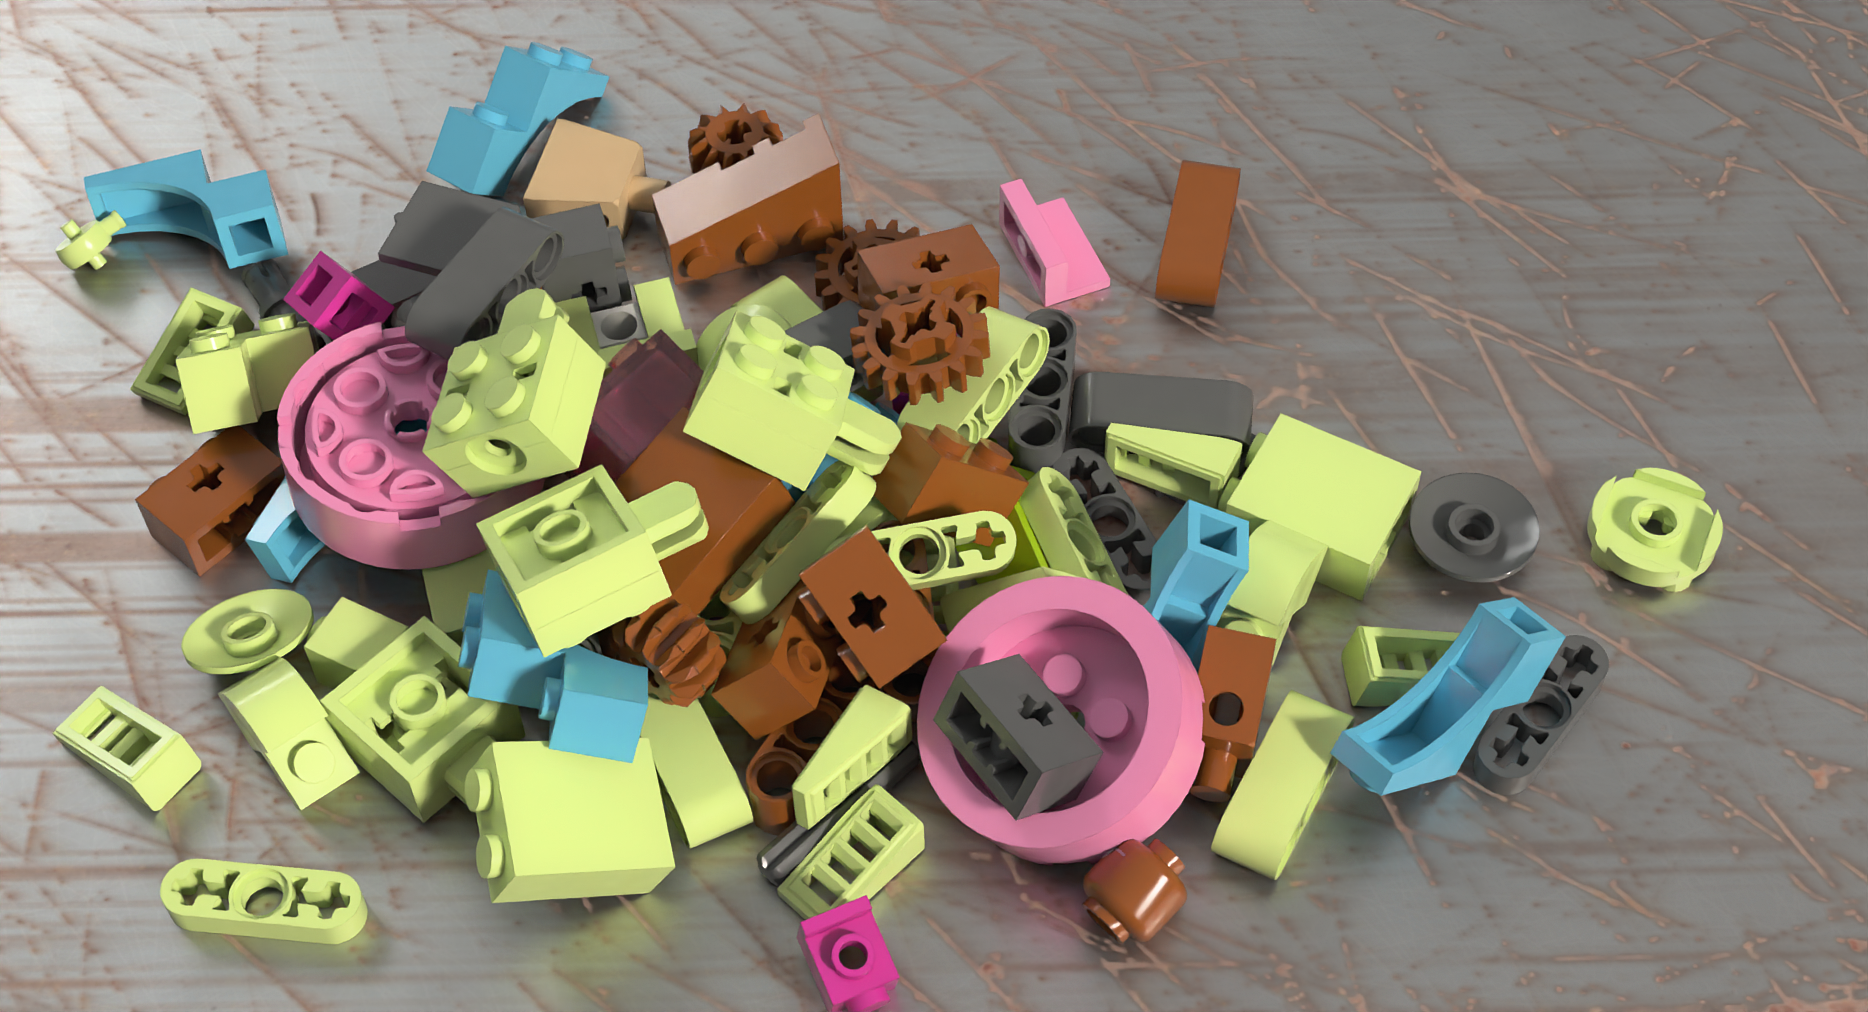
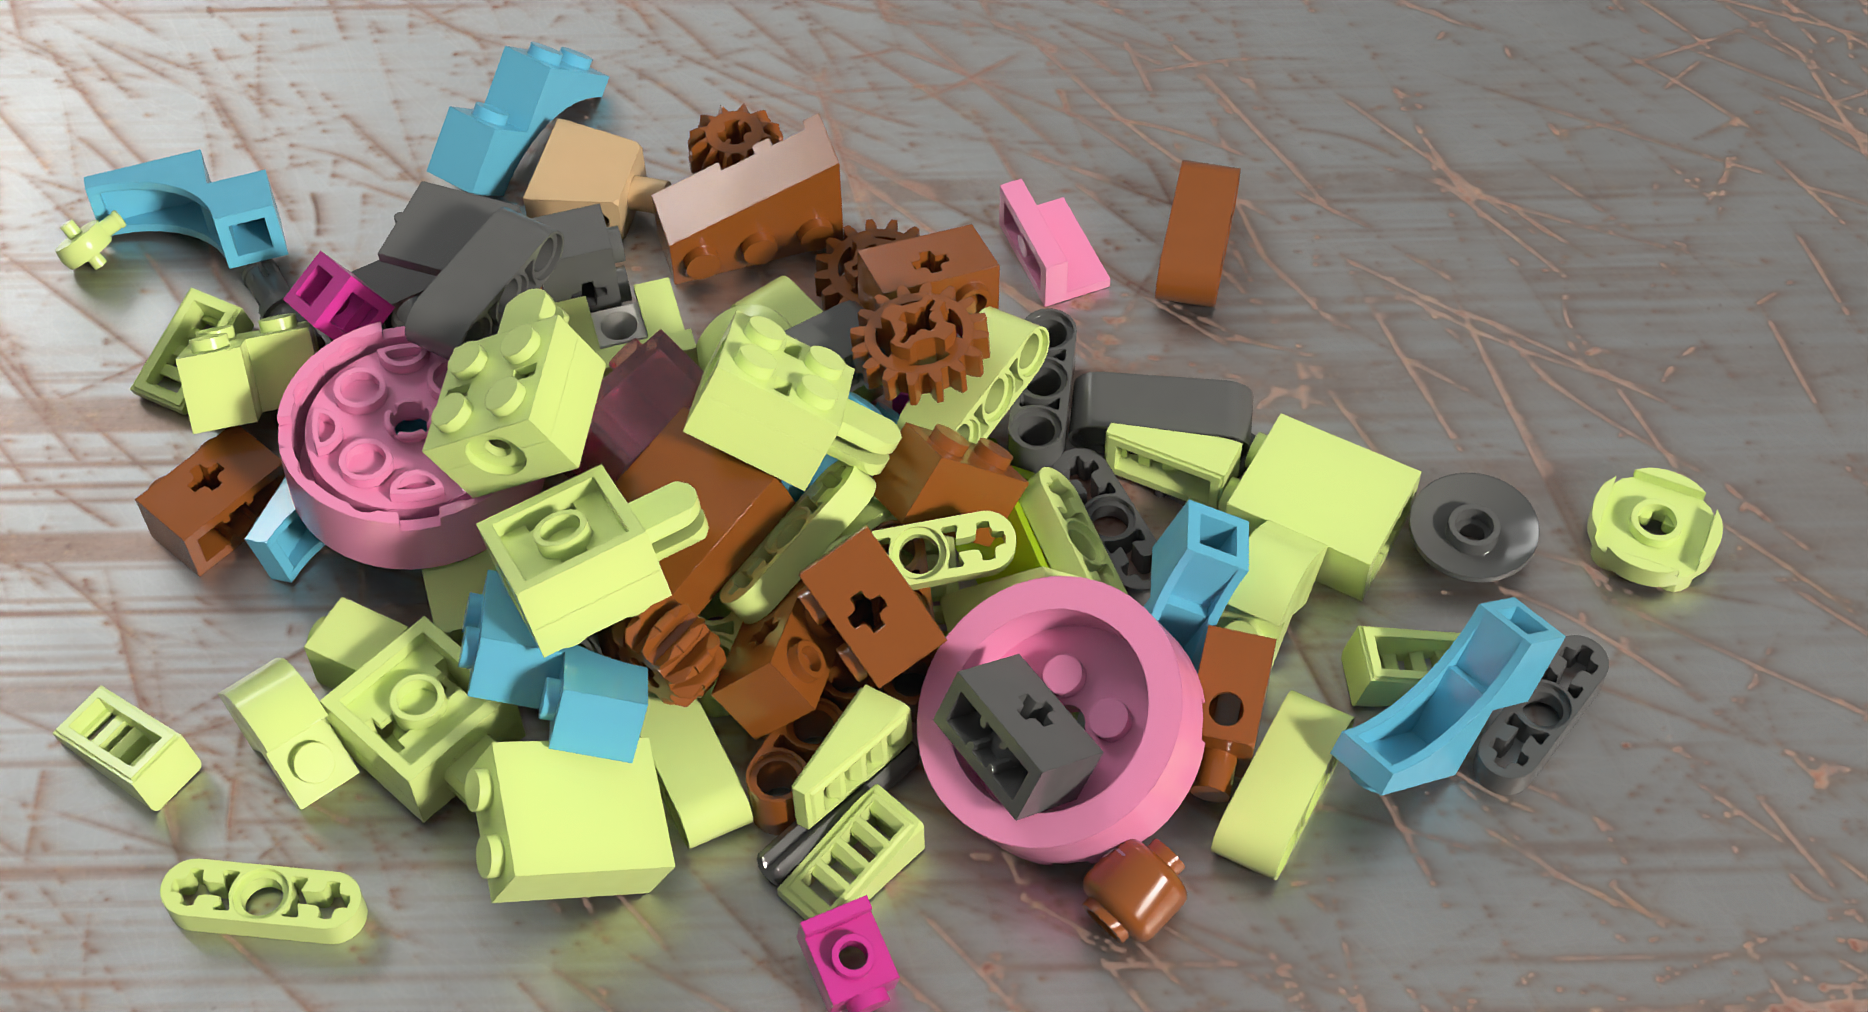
(247, 631): yellowish green dish -> none

